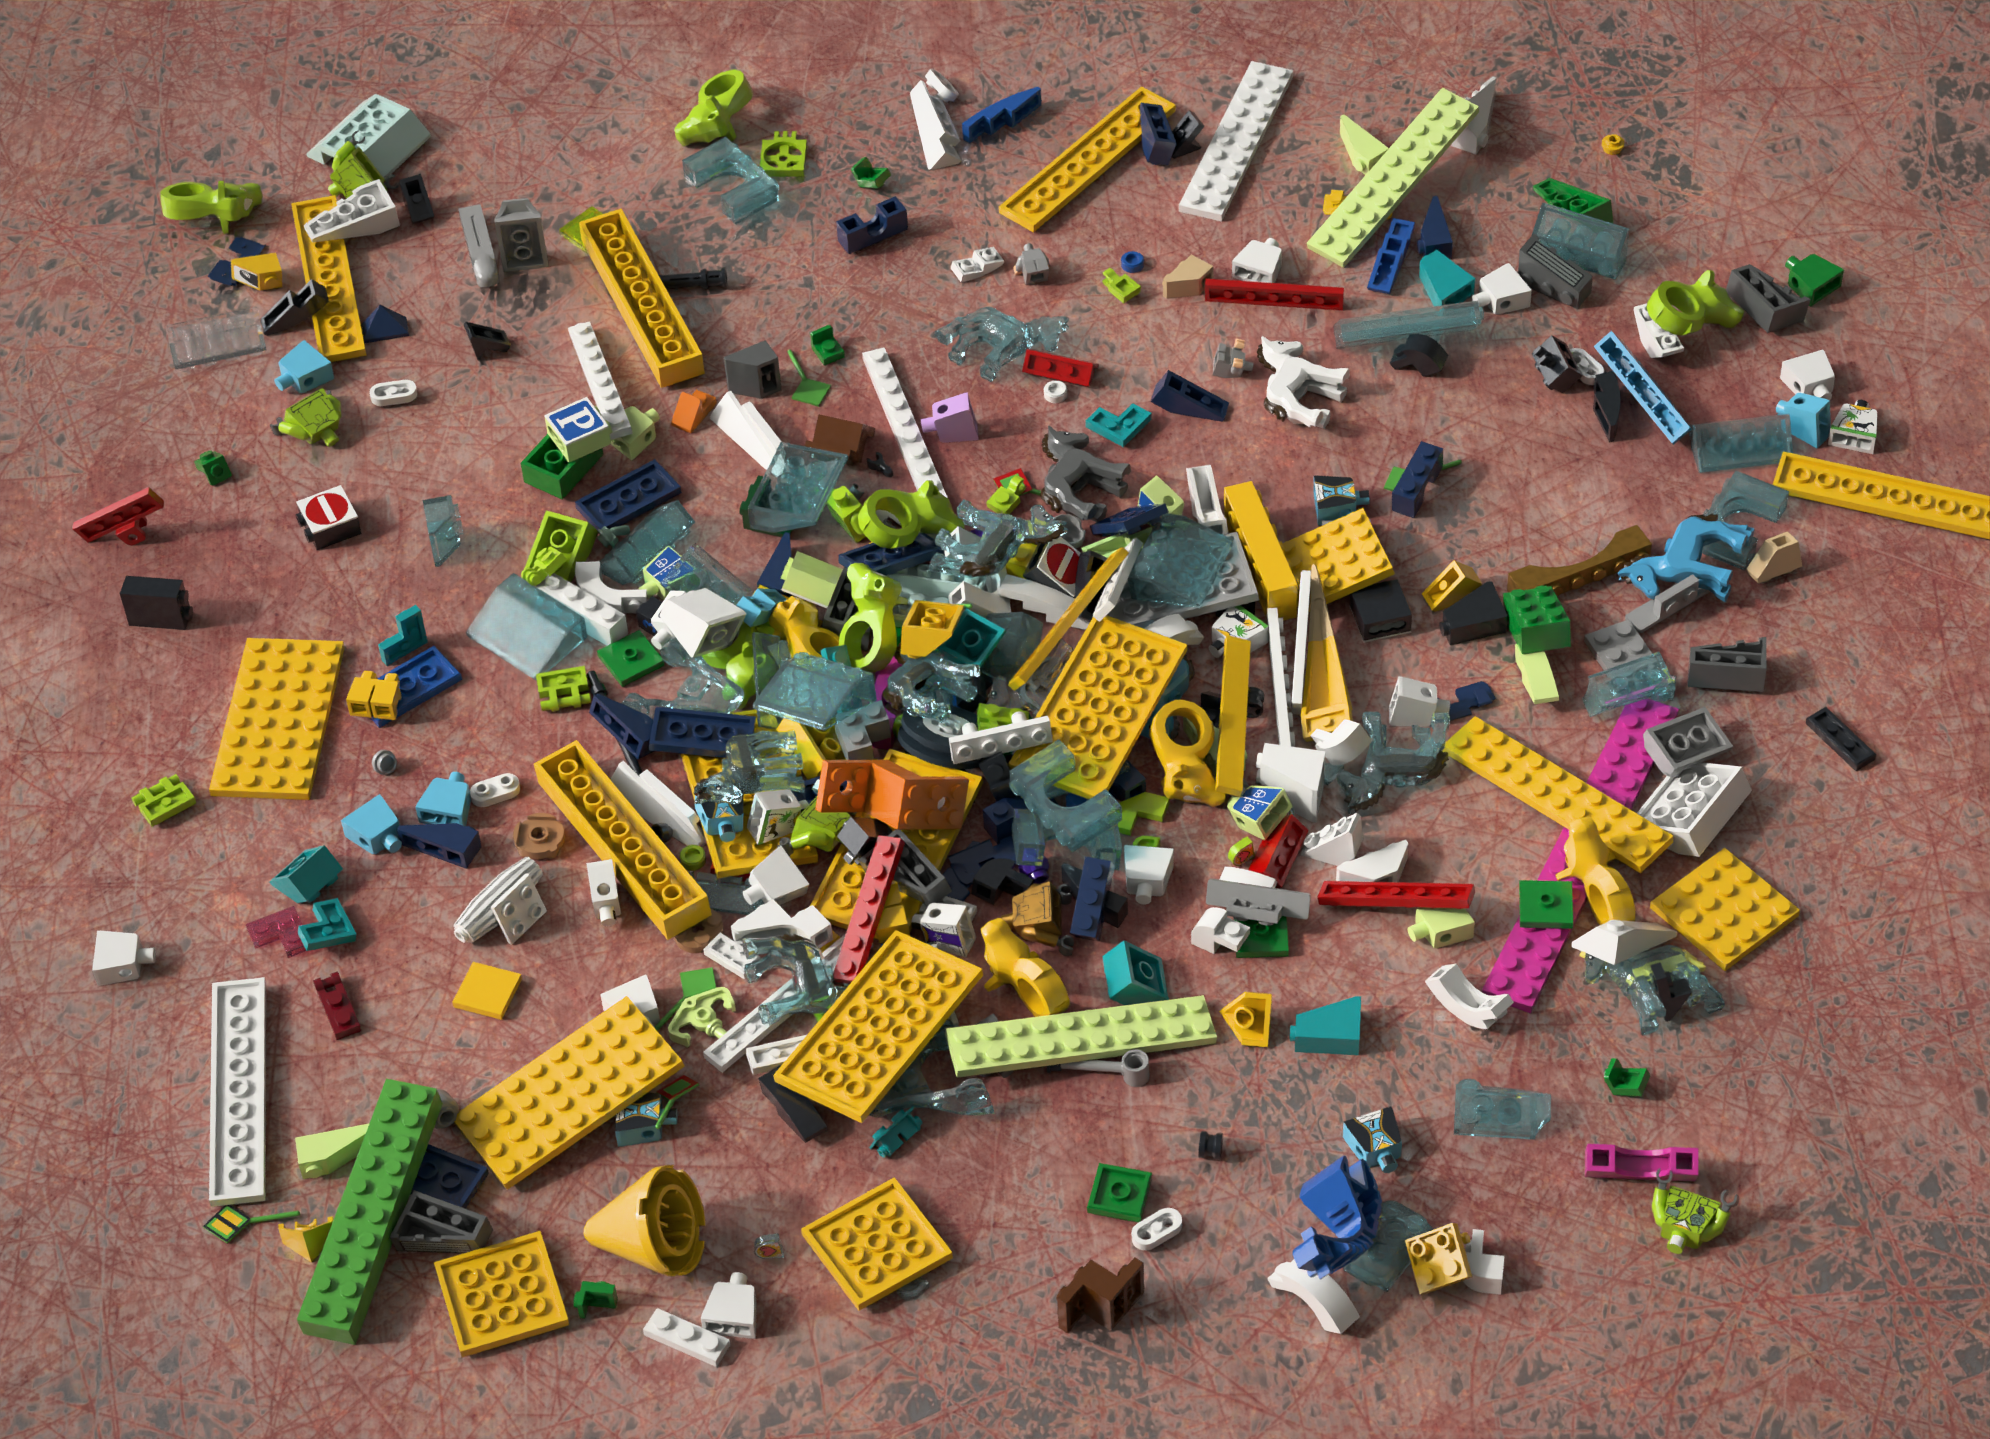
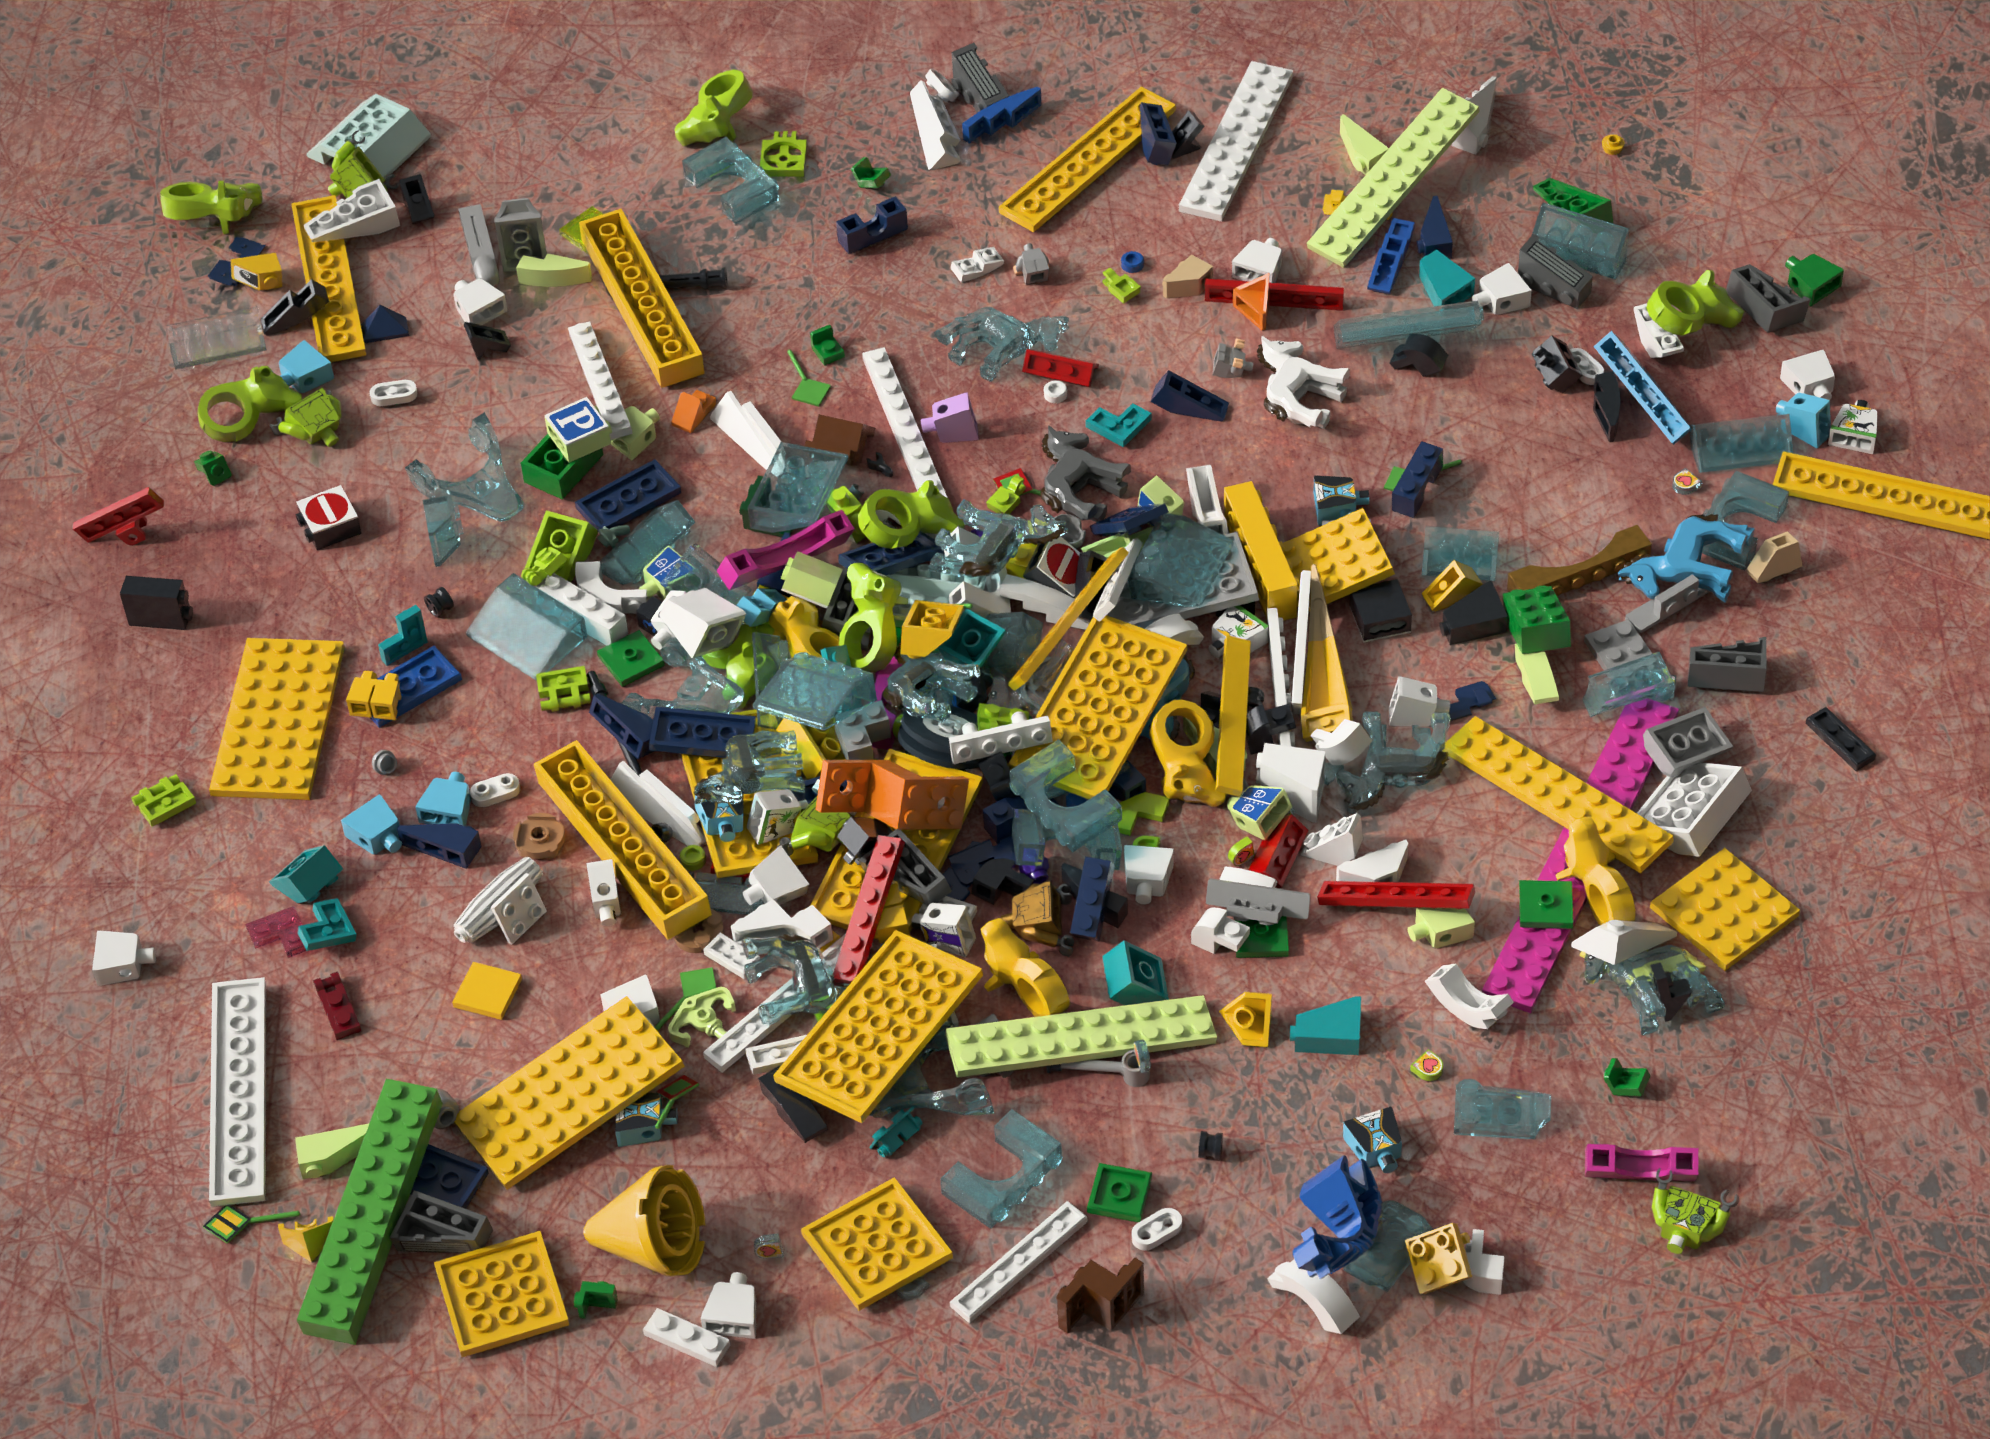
(255, 395): none -> lime animal
(438, 601): none -> black wheel
(479, 301): none -> white torso
(484, 491): none -> clear light blue animal
(553, 271): none -> yellowish green slope
(753, 371): dark grey slope -> none
(753, 564): none -> dark pink arch
(974, 79): none -> wedge
(992, 1200): none -> clear light blue arch
(1018, 1262): none -> white tile
(1142, 1055): none -> clear light blue tile
(1253, 300): none -> orange slope
(1264, 723): none -> black brick
(1428, 1066): none -> tile
(1468, 546): none -> clear light blue slope
(1685, 482): none -> tile

